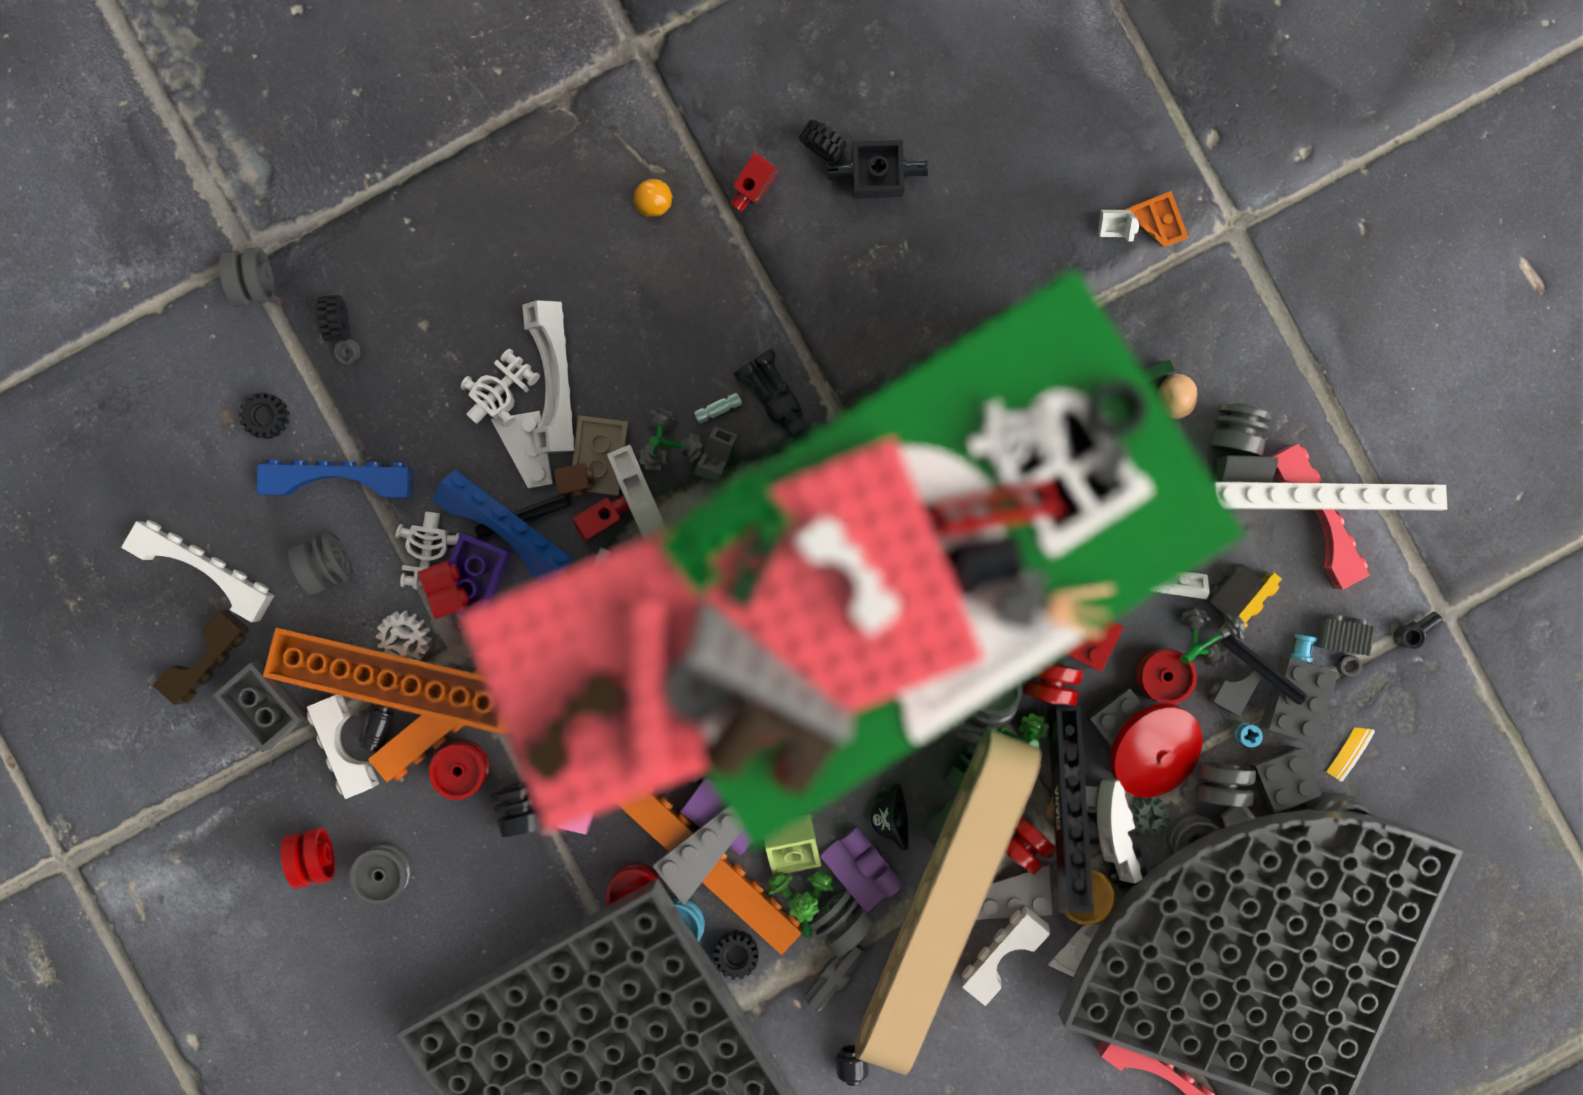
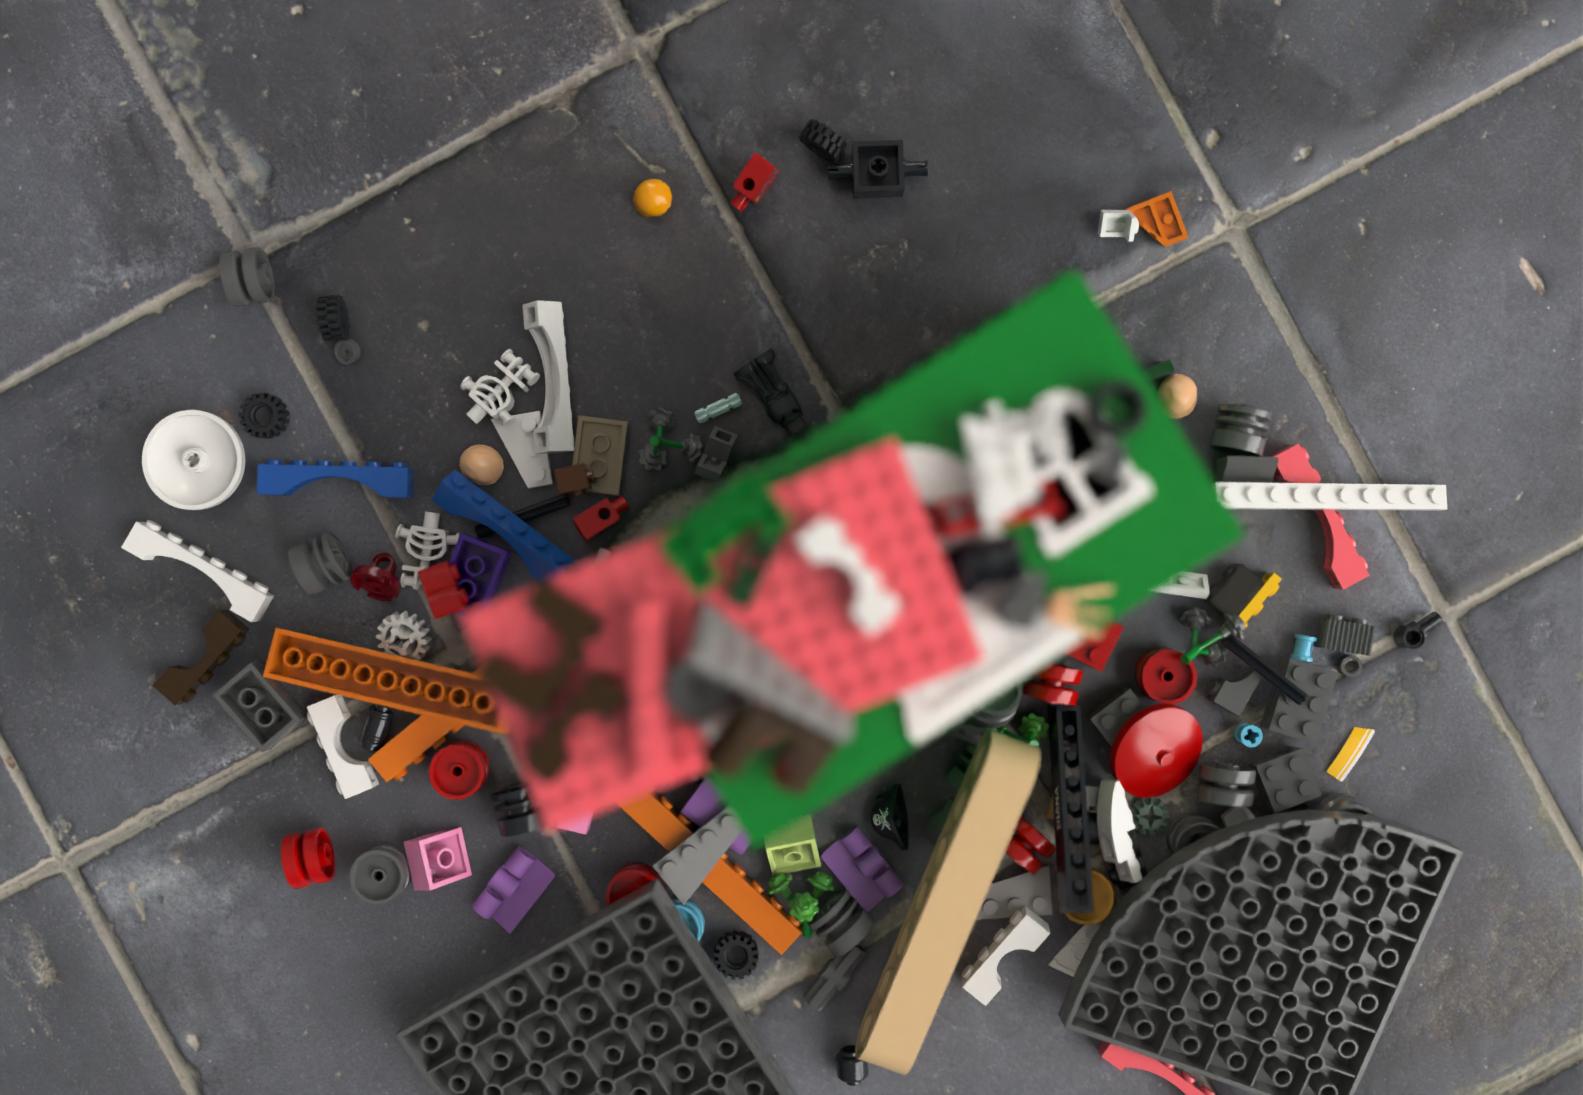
(193, 460): none -> white dish
(377, 581): none -> dark red tile
(437, 859): none -> bright pink slope
(481, 464): none -> light nougat hat
(514, 889): none -> medium lavender panel
(577, 627): none -> dark brown arch
(636, 491): white slope -> none
(1000, 469): none -> white wing

